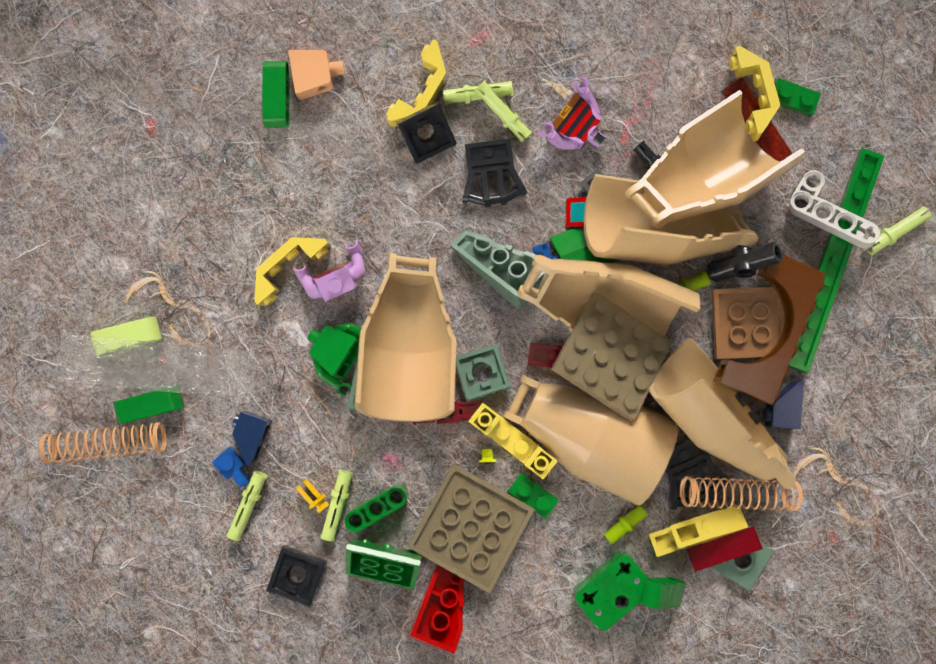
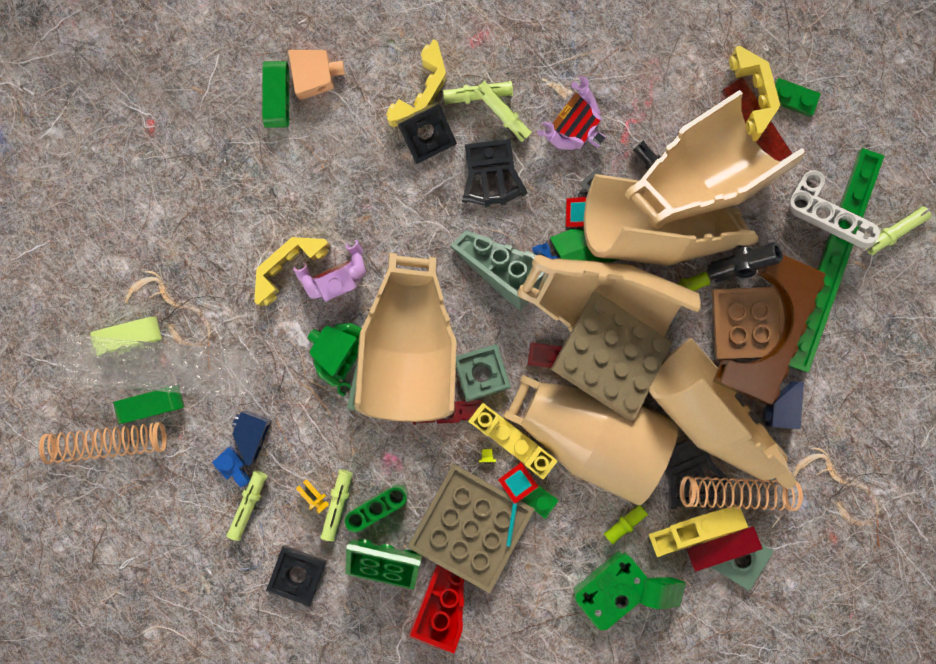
(517, 484): none -> piece

